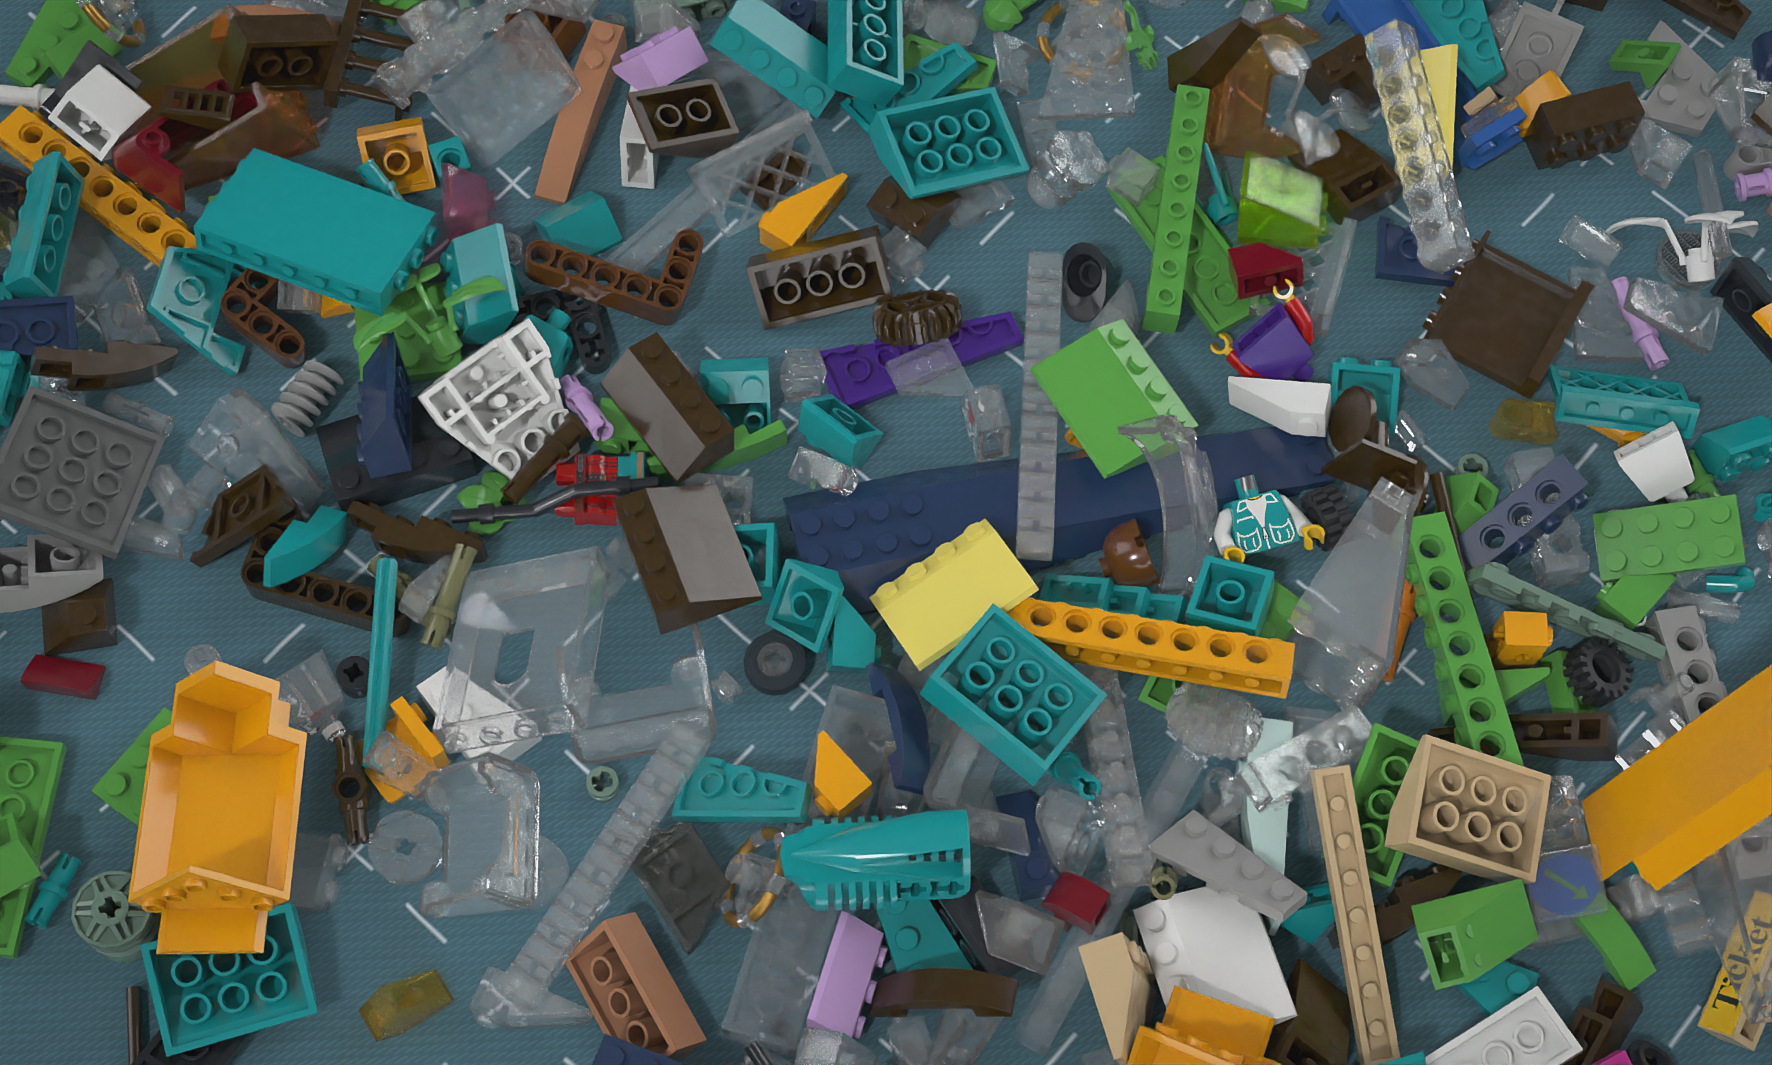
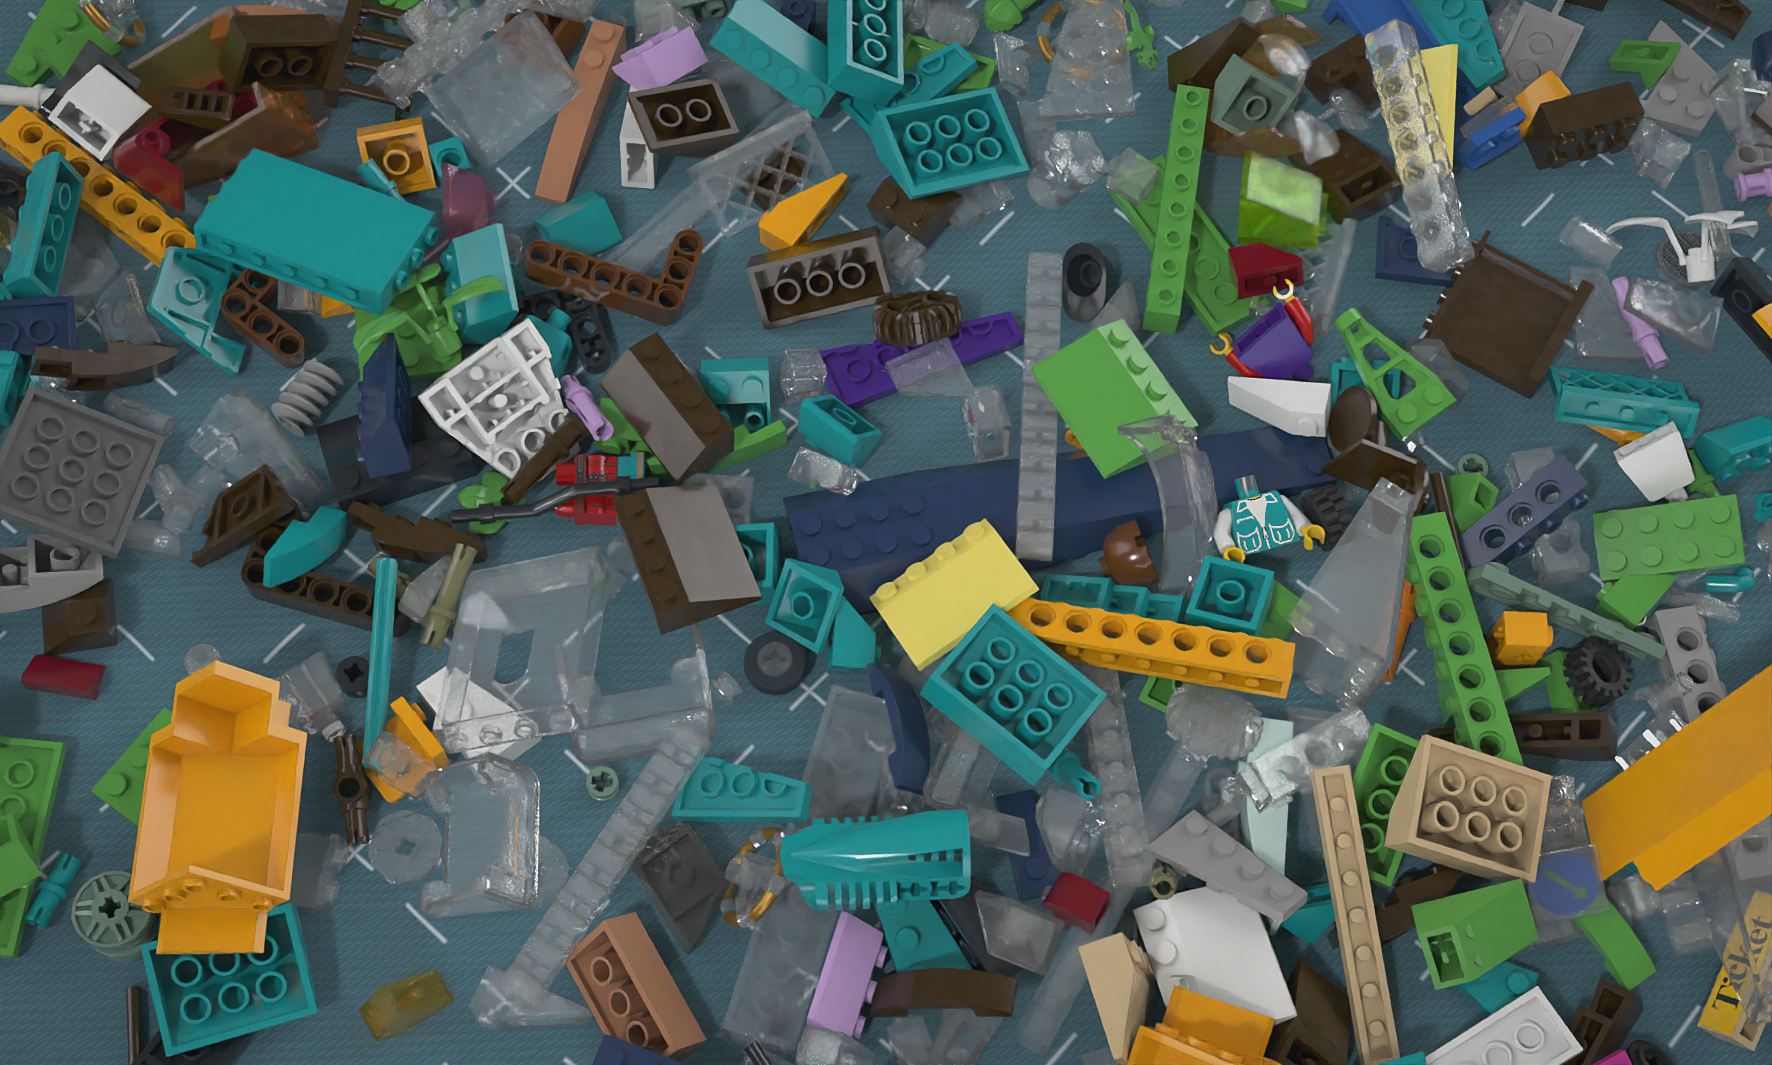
(838, 781): light orange slope -> none
(1221, 205): teal plant -> none
(1248, 97): none -> sand green slope
(1413, 409): none -> bright green plate
(1531, 422): clear yellow piece -> none

